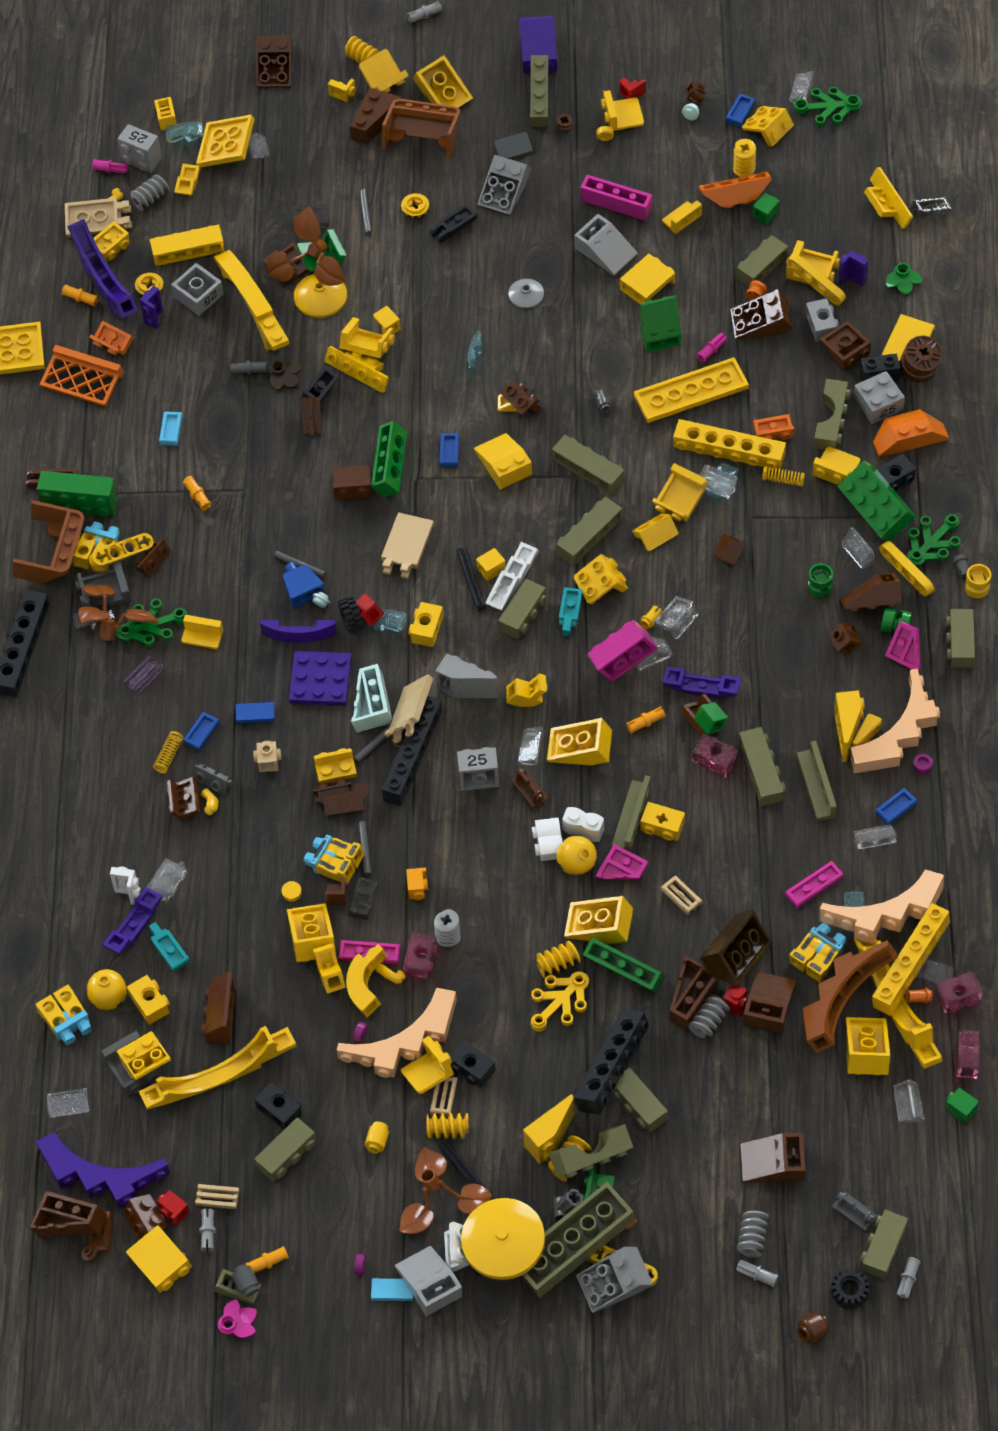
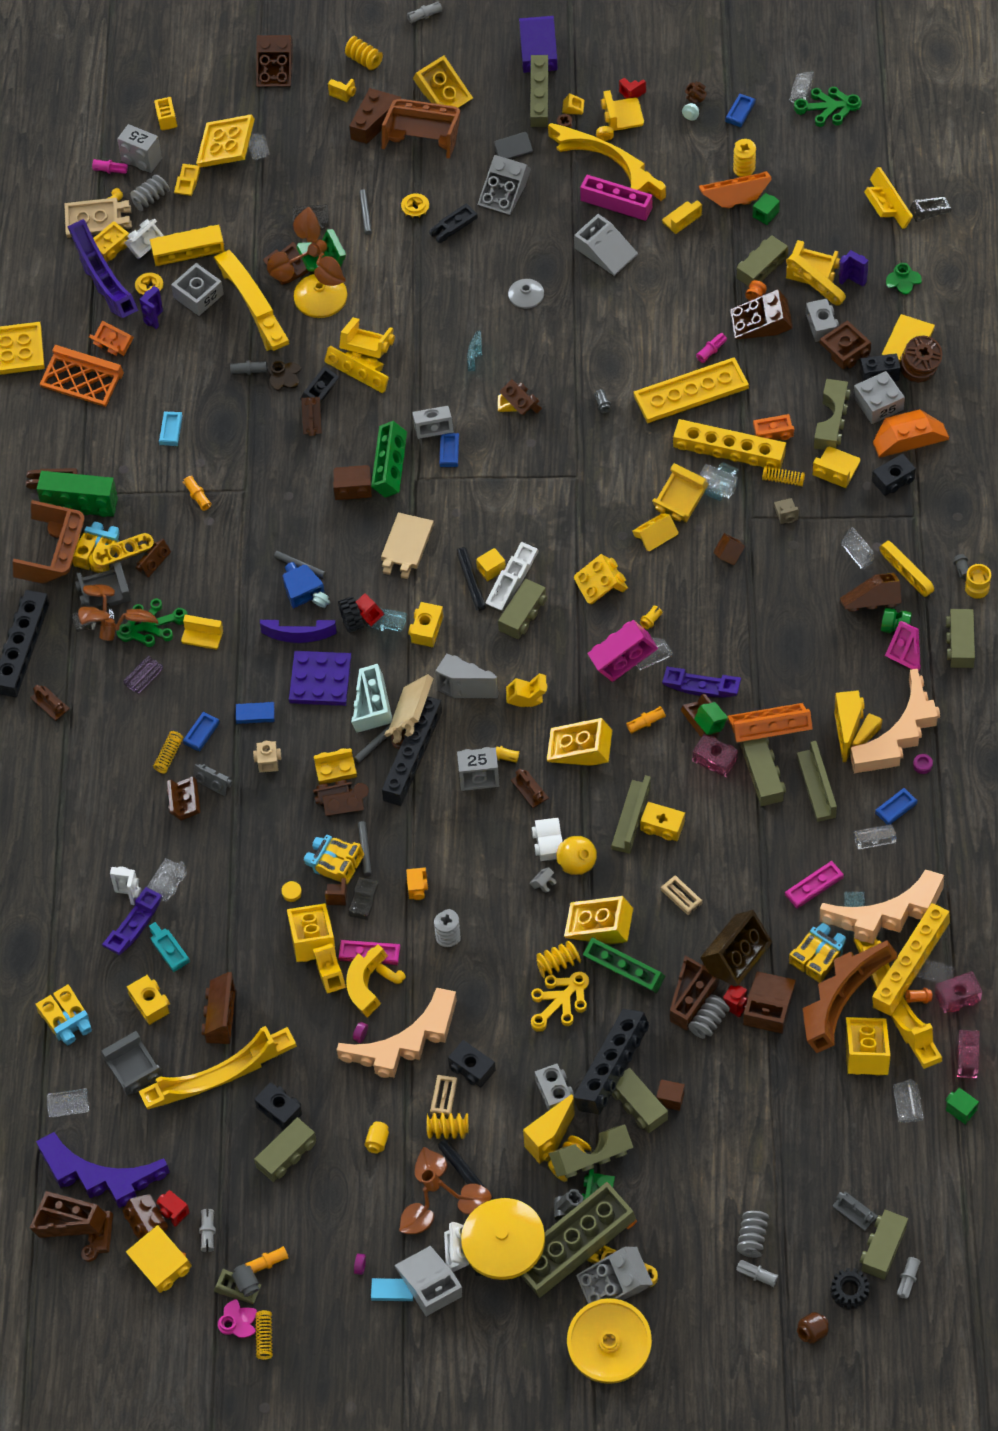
(49, 702): none -> reddish brown hinge
(80, 295): light orange pin -> none
(106, 989): yellow cylinder -> none
(140, 240): none -> white bracket
(142, 1056): yellow slope -> none
(186, 130): clear light blue slope -> none
(212, 801): yellow arm -> none
(217, 1189): tan tile -> none
(260, 1351): none -> yellow piece
(382, 71): yellow bracket -> none
(387, 319): yellow panel -> none
(420, 945): clear pink brick -> none
(429, 1068): yellow bracket -> none
(432, 422): none -> light grey brick
(504, 460): yellow slope -> none
(507, 754): none -> yellow pin
(530, 746): clear slope -> none
(542, 878): none -> light grey tile
(551, 1089): none -> light grey brick
(570, 609): teal hinge -> none
(573, 105): none -> yellow slope
(583, 824): white brick -> none
(588, 464): olive brick -> none
(589, 531): olive brick -> none
(609, 1341): none -> yellow dish
(622, 865): dark pink wing -> none
(635, 169): none -> yellow slope
(646, 279): yellow panel -> none
(660, 324): green slope -> none
(671, 1094): none -> reddish brown panel
(677, 616): clear bracket -> none
(770, 722): none -> orange fence
(771, 122): yellow bracket -> none
(773, 1158): slope -> none
(786, 511): none -> dark tan bracket
(820, 580): green wheel -> none
(845, 638): reddish brown brick -> none
(876, 501): green brick -> none
(932, 542): green plant -> none

